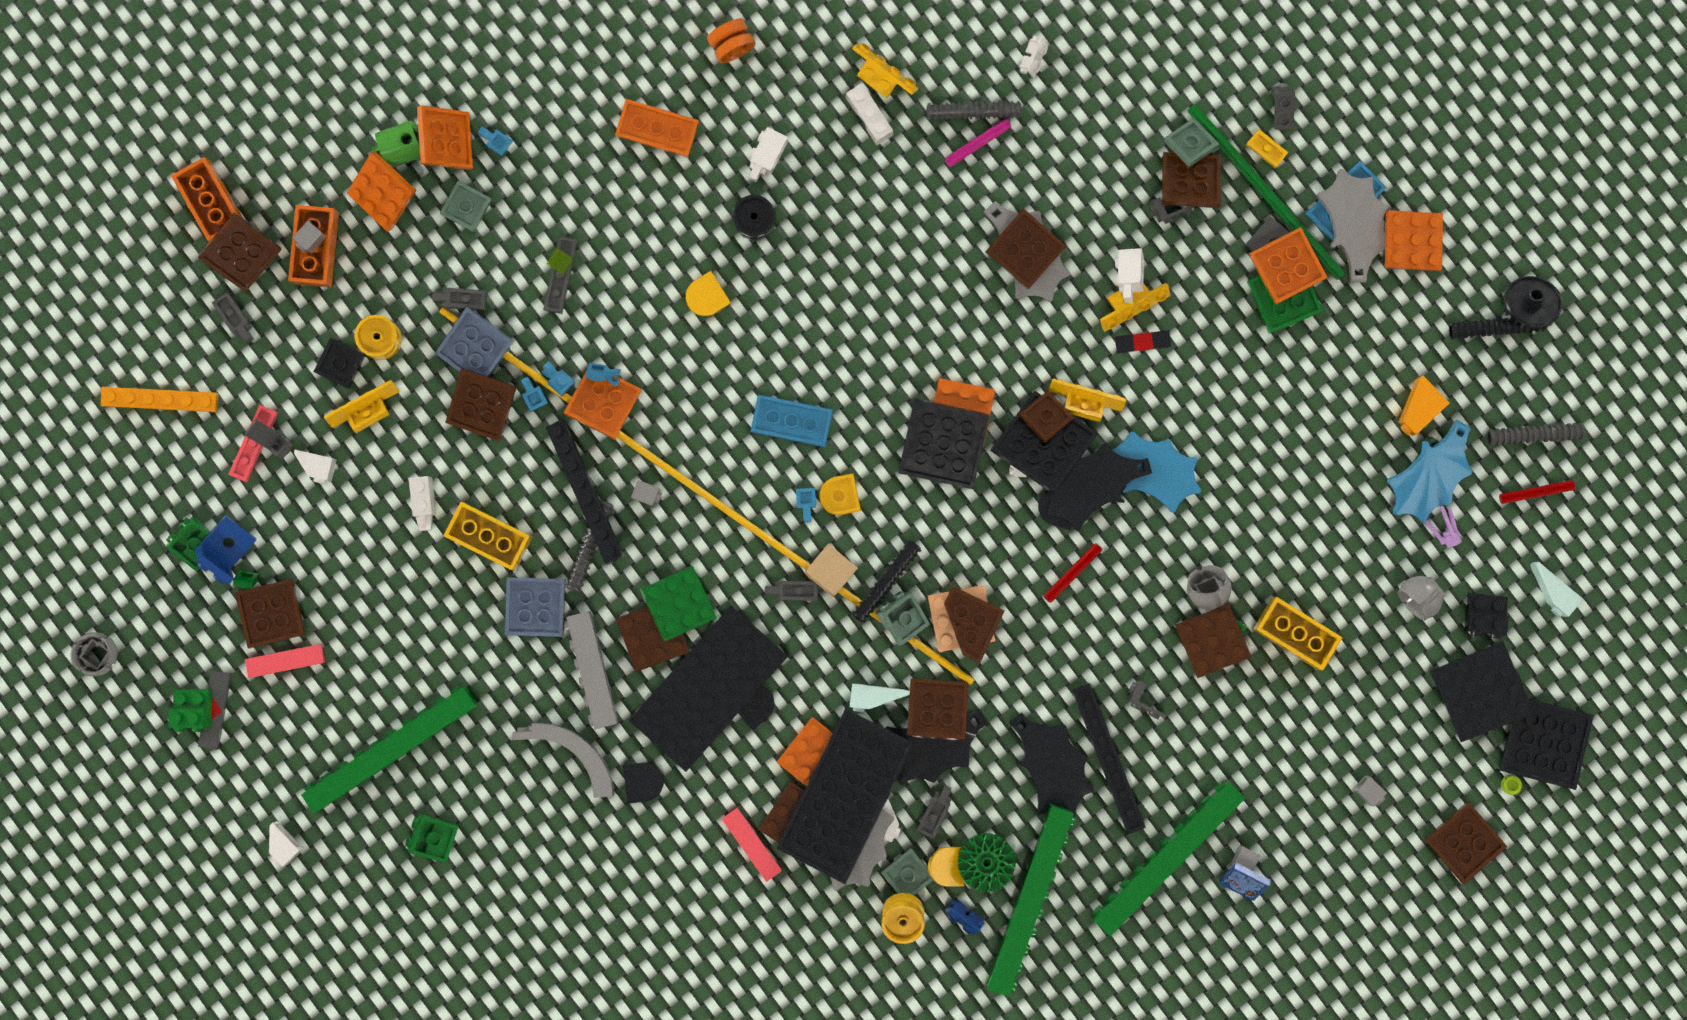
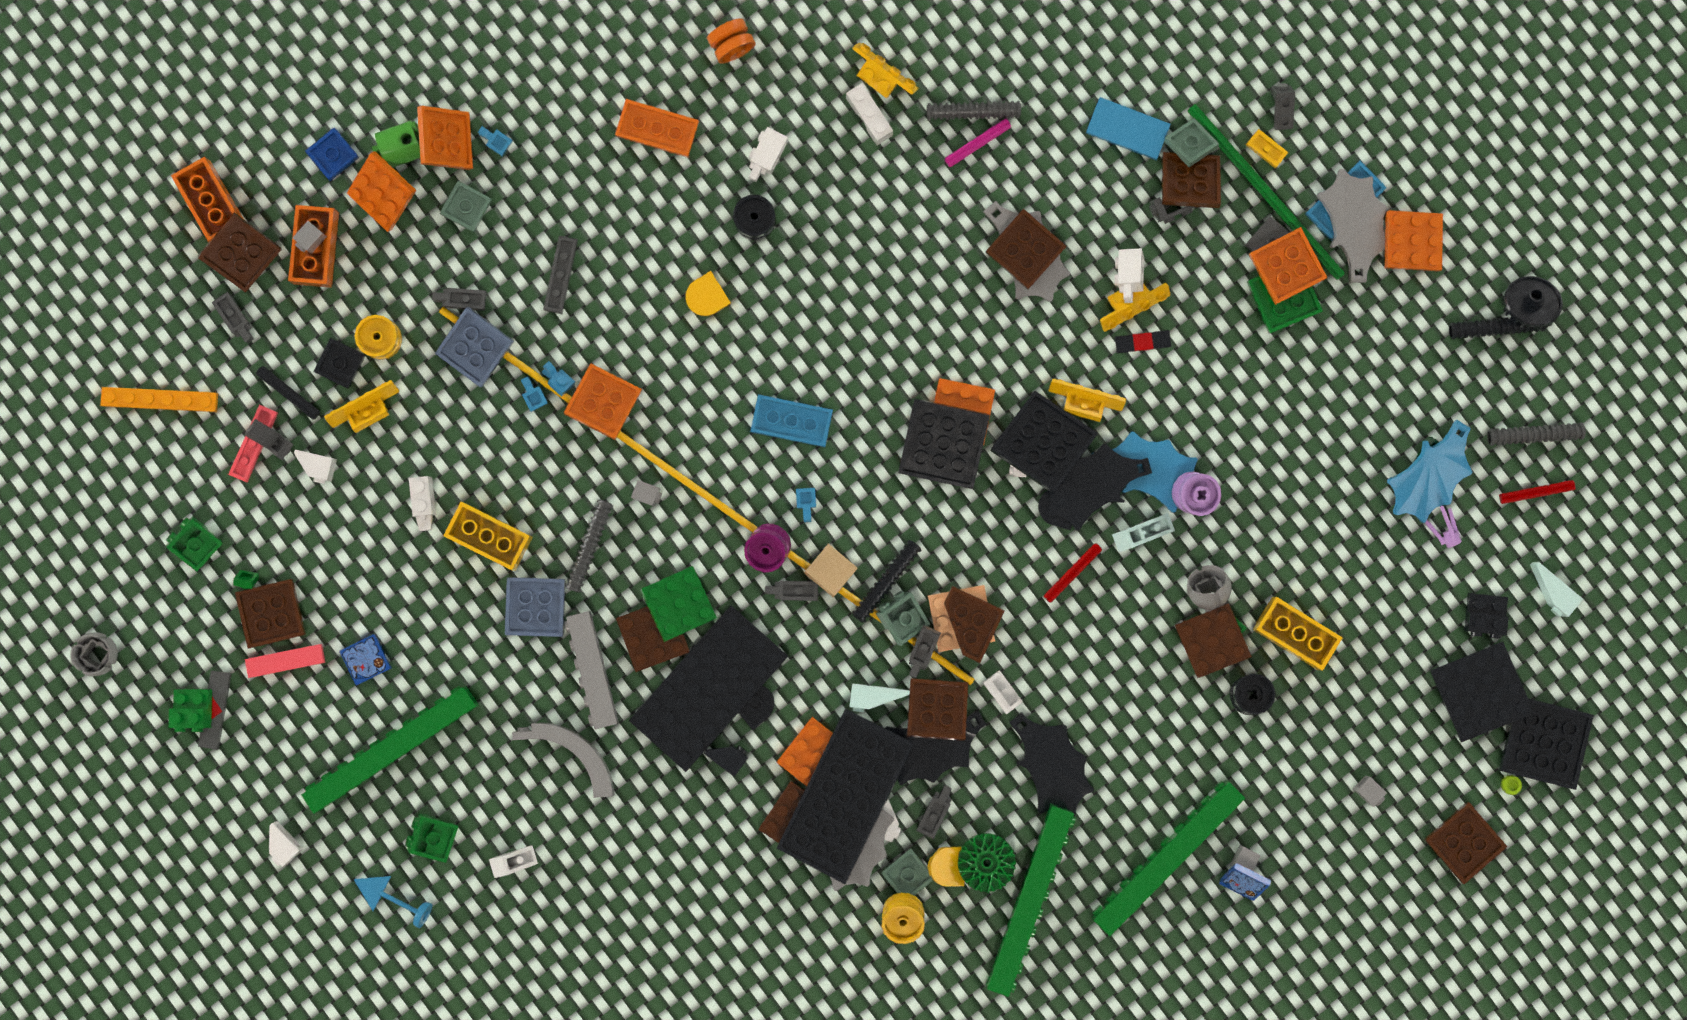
(217, 557): blue bracket -> none
(288, 392): none -> black axle
(332, 154): none -> blue tile
(365, 659): none -> tile
(373, 890): none -> dark azure piece
(480, 404): reddish brown plate -> none
(513, 861): none -> white slope
(559, 261): clear neon green tile -> none
(585, 492): black plate -> none
(600, 372): dark azure plate -> none
(642, 782): black tile -> none
(728, 757): none -> black slope
(751, 844): coral tile -> none
(767, 548): none -> magenta wheel
(840, 495): yellow tile -> none
(923, 650): none -> dark grey hinge
(956, 913): blue hinge -> none
(1002, 692): none -> white hinge
(1037, 48): white hinge -> none
(1046, 416): reddish brown tile -> none
(1108, 758): black plate -> none
(1128, 128): none -> dark azure tile
(1136, 691): dark grey bracket -> none
(1143, 532): none -> light aqua slope
(1196, 493): none -> lavender wheel
(1263, 693): none -> black wheel
(1421, 406): light orange slope -> none
(1422, 596): light grey piece -> none

